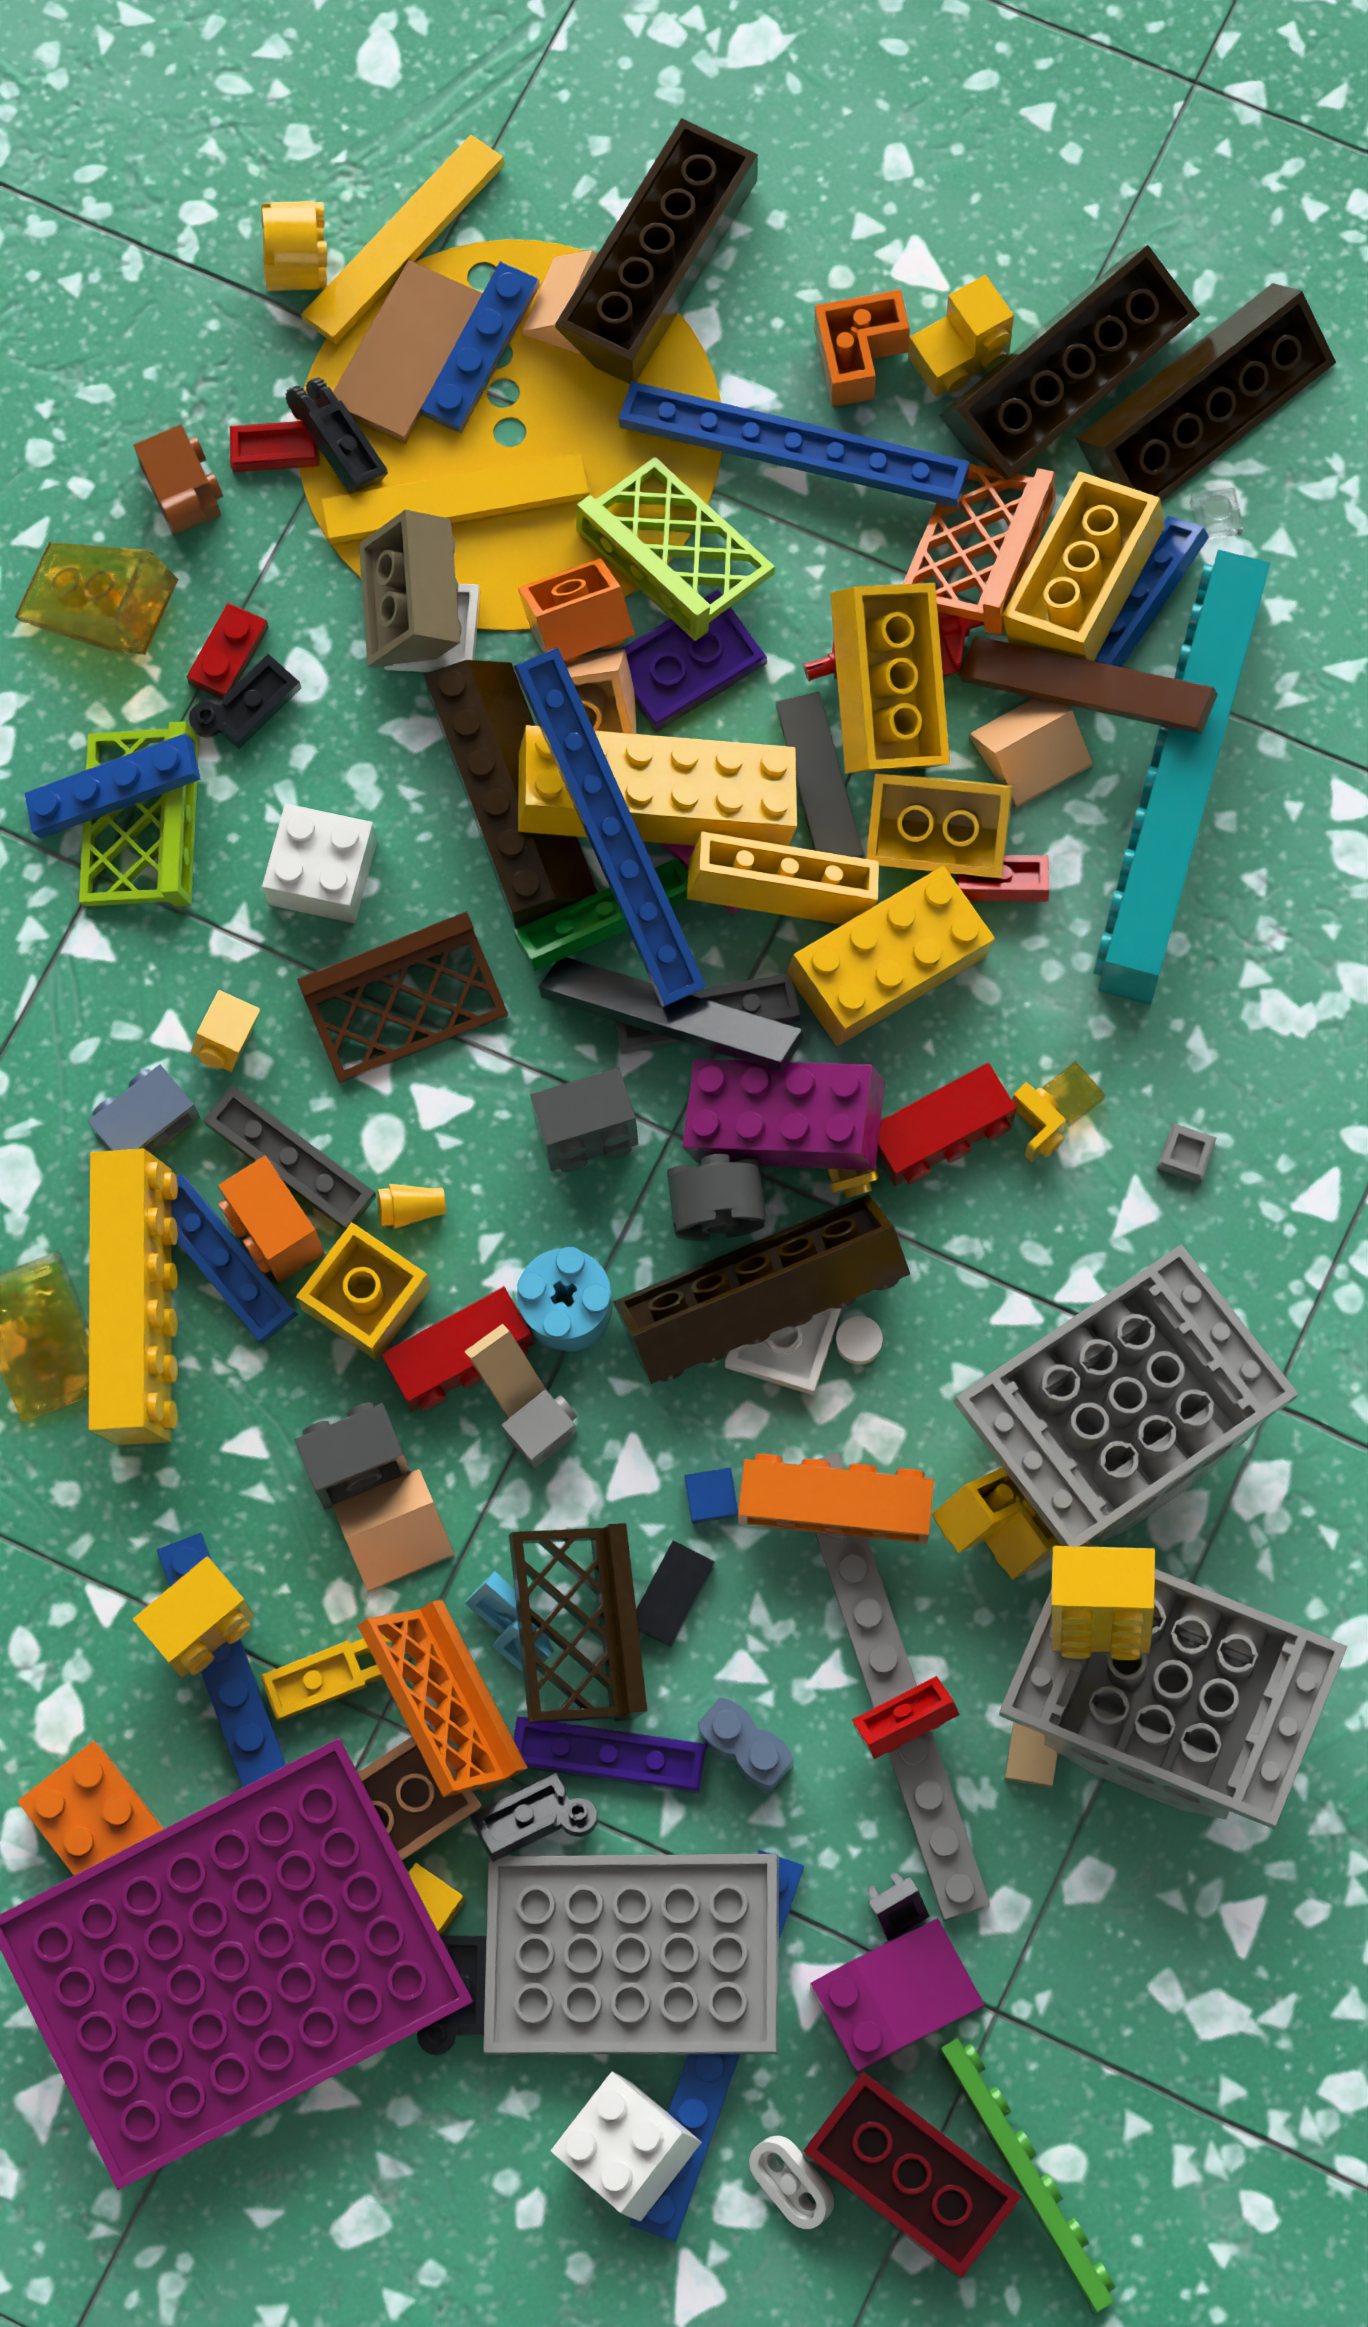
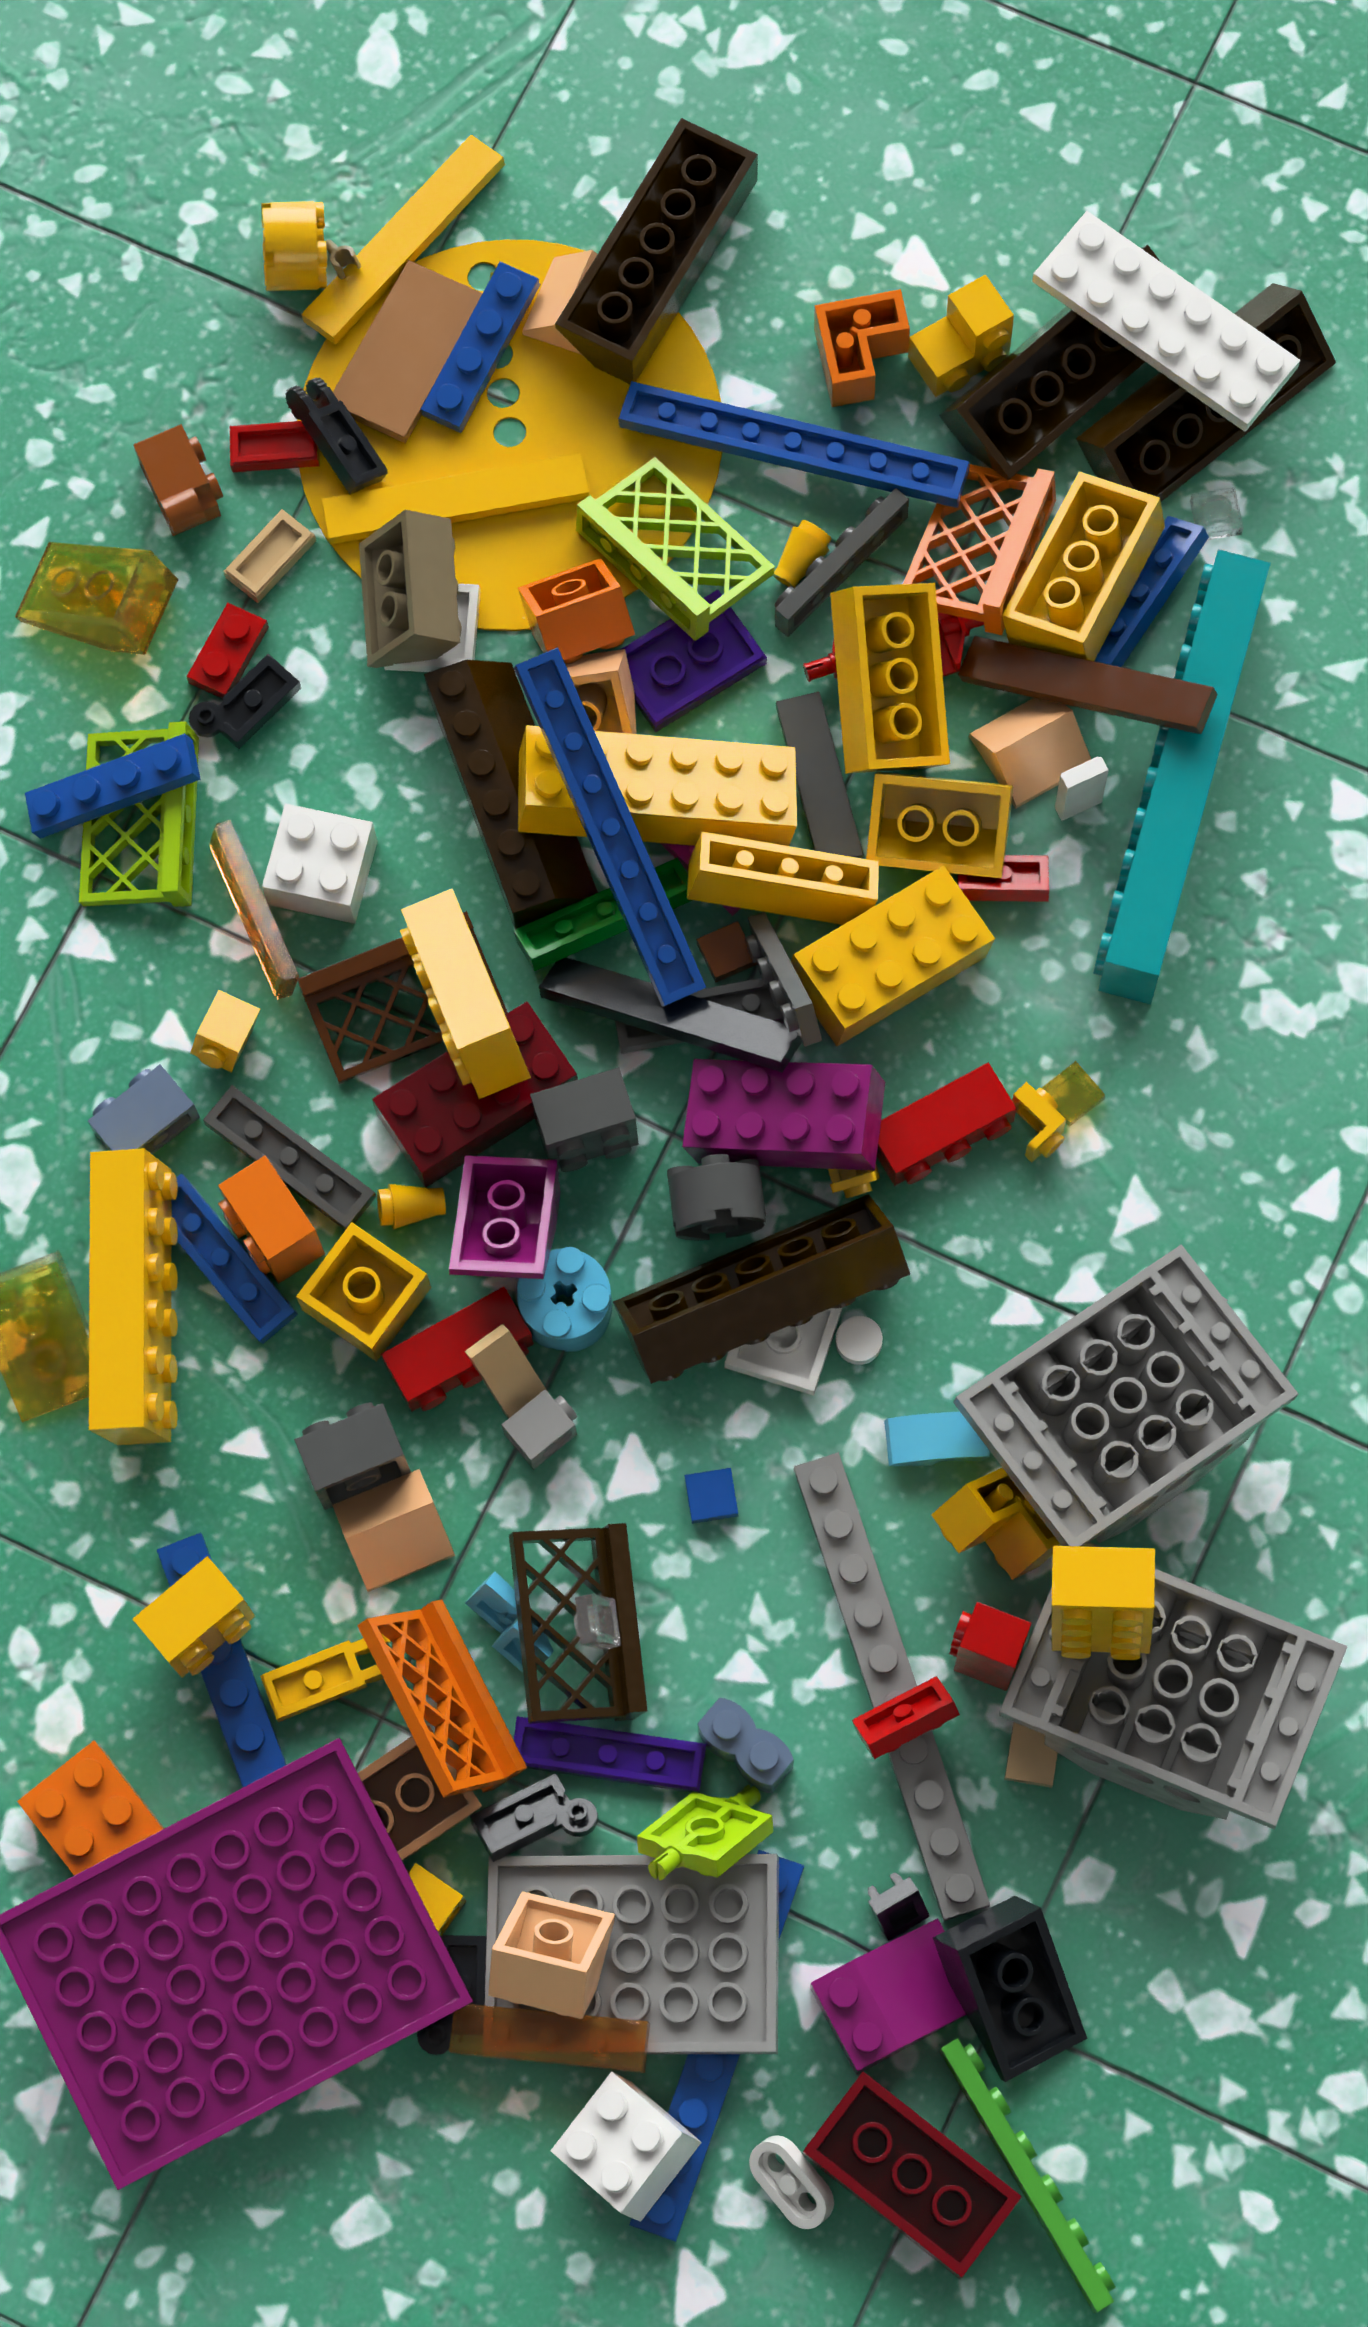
(253, 910): none -> clear orange tile
(269, 556): none -> tan tile
(341, 257): none -> dark tan hand
(442, 1120): none -> dark red brick
(462, 995): none -> yellow brick
(505, 1217): none -> magenta slope
(550, 1955): none -> light nougat slope
(550, 2038): none -> clear orange tile
(597, 1621): none -> clear plate
(672, 1593): black tile -> none
(705, 1833): none -> lime plate
(725, 951): none -> dark orange tile
(782, 979): none -> dark grey plate
(801, 550): none -> yellow cone
(836, 1500): orange brick -> none
(850, 552): none -> dark grey plate
(931, 1439): none -> medium azure slope
(989, 1645): none -> red brick
(1011, 1985): none -> black slope
(1081, 788): none -> white tile
(1166, 321): none -> white plate
(1186, 1153): light grey tile -> none

